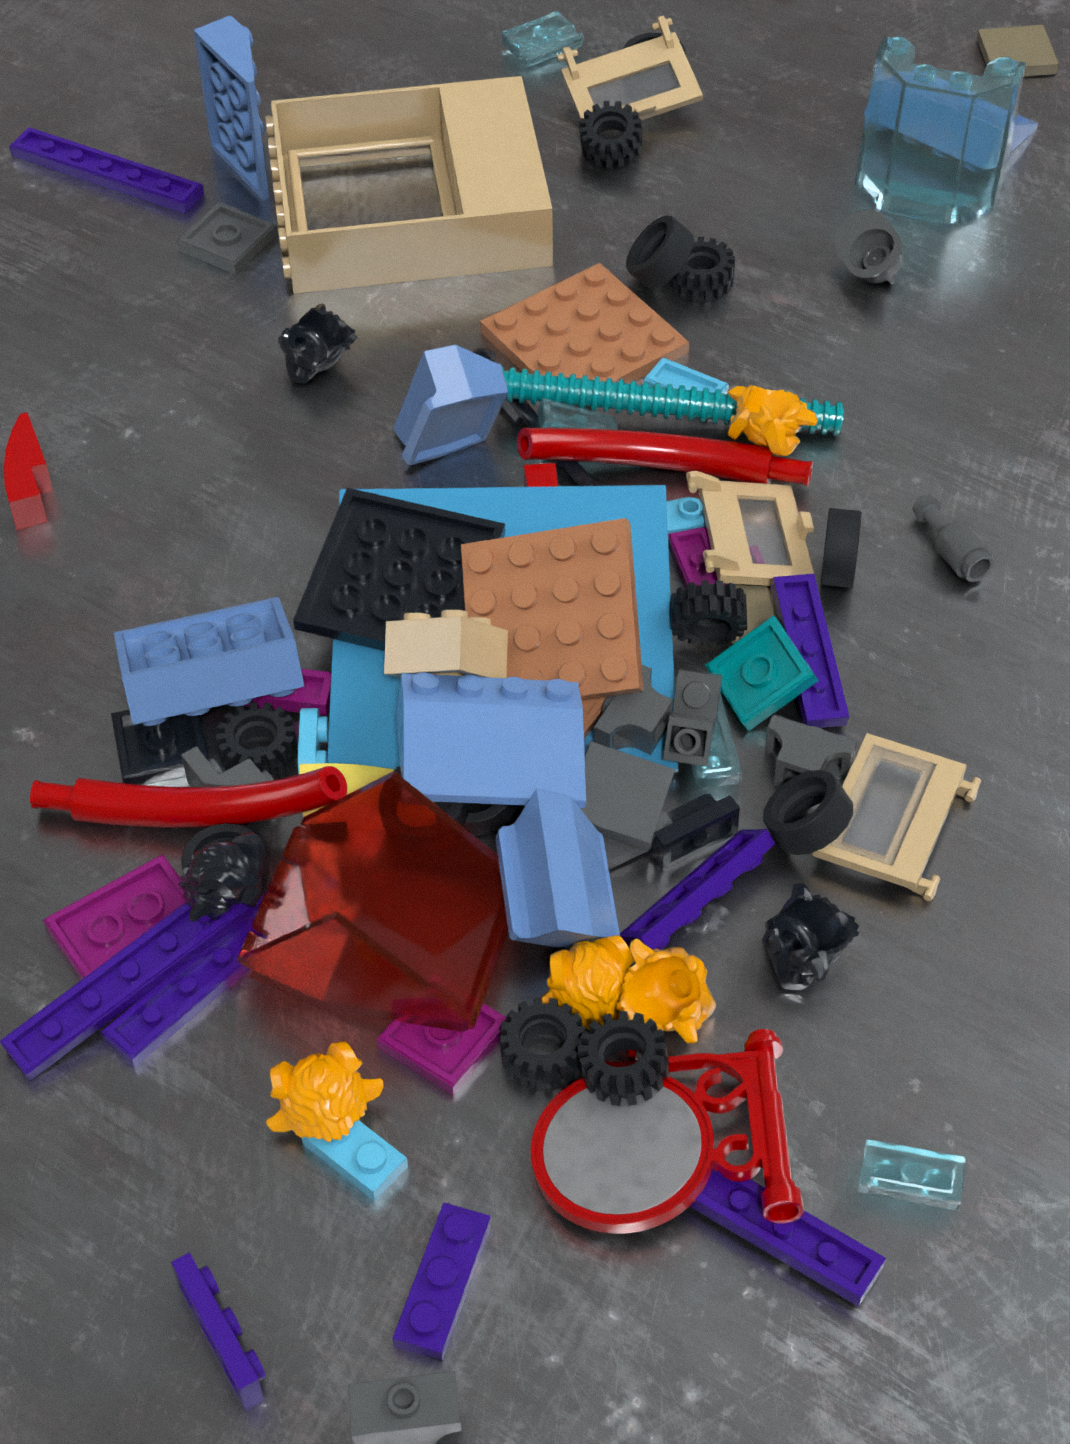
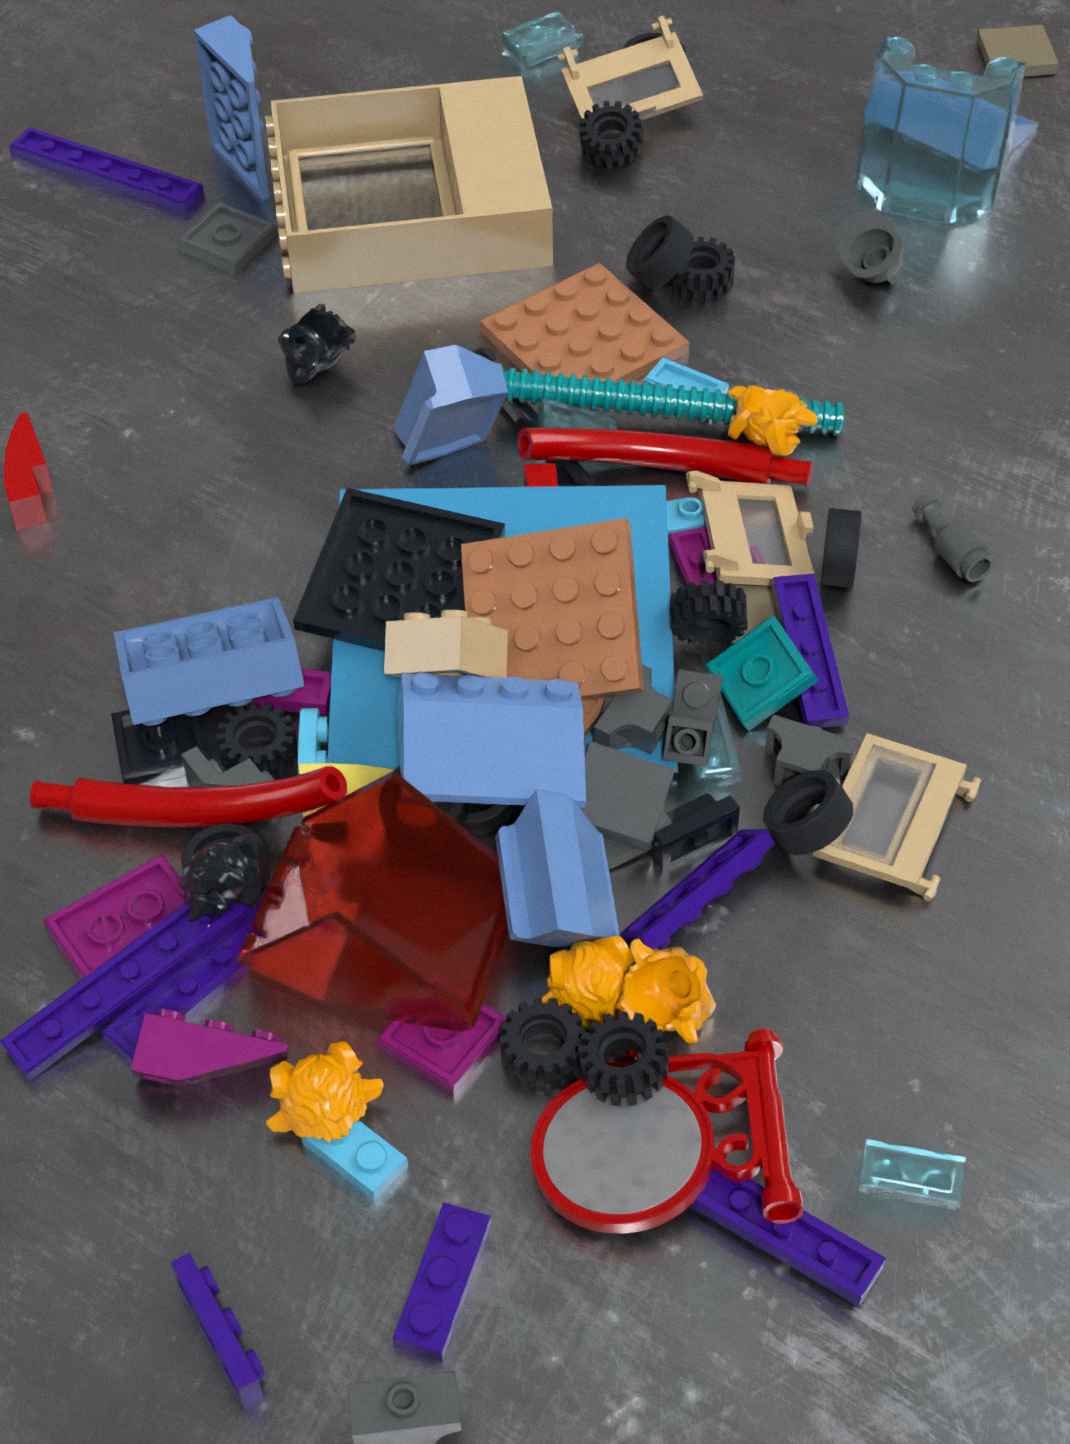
(191, 1053): none -> magenta slope
(807, 938): black hair -> none

